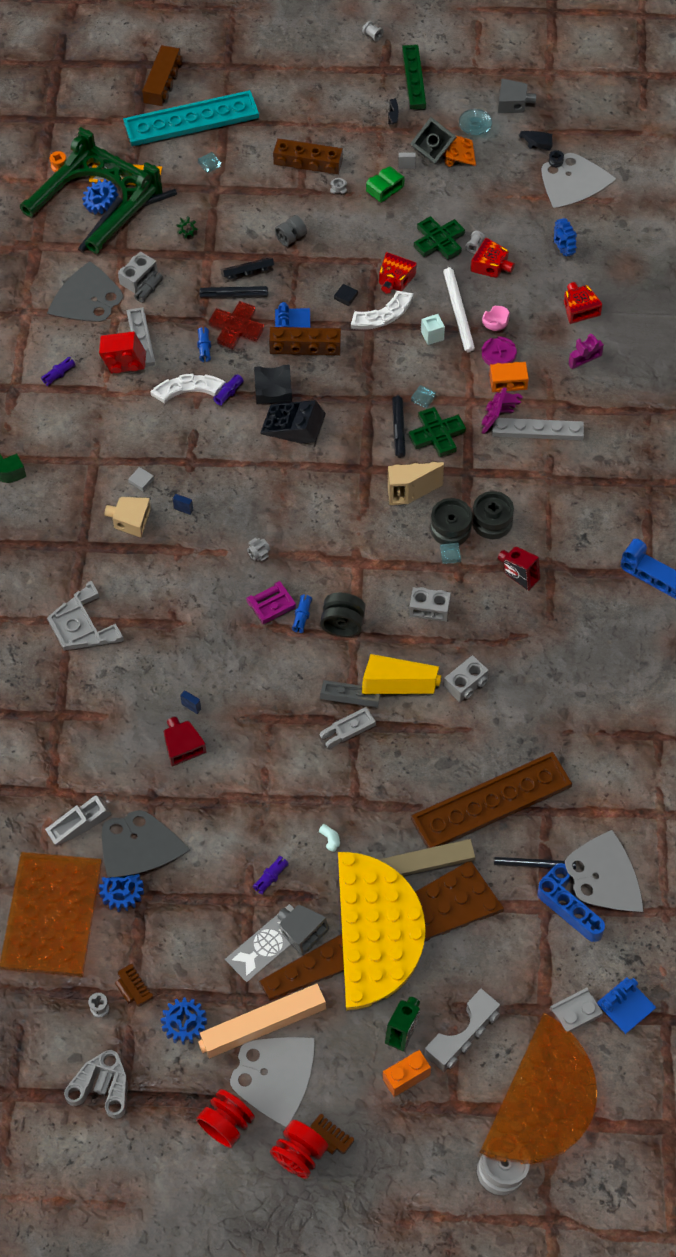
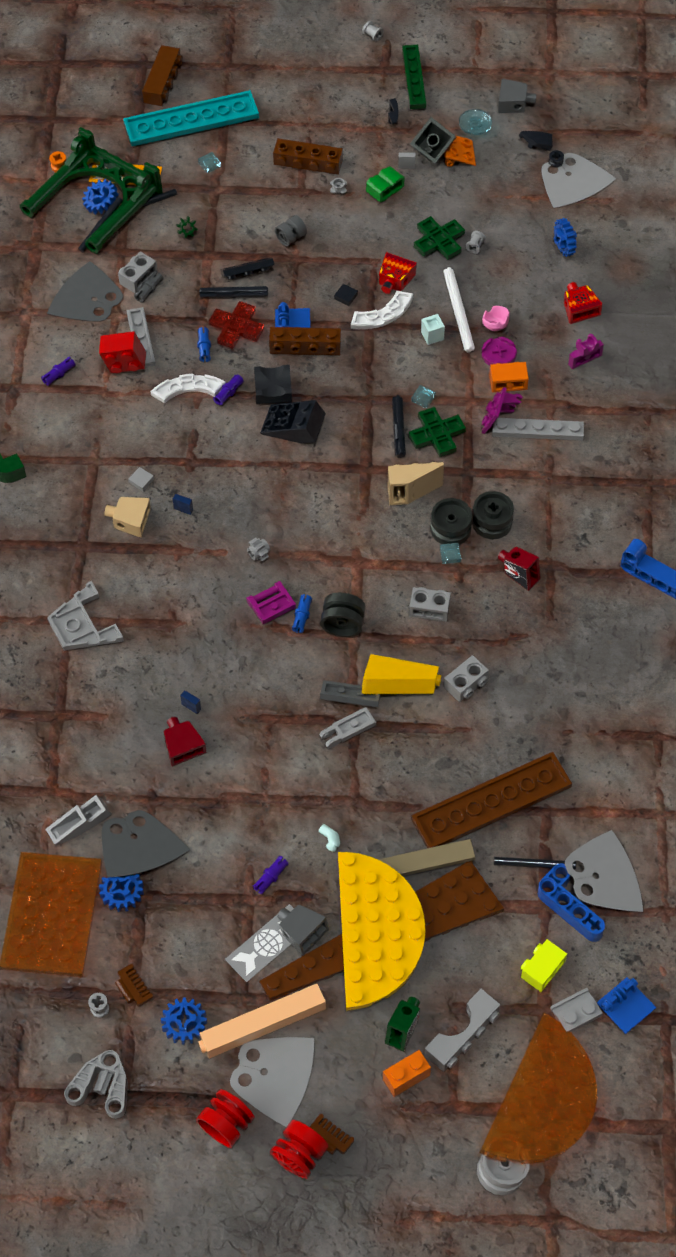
(491, 259): red torso -> none
(543, 965): none -> neon yellow brick

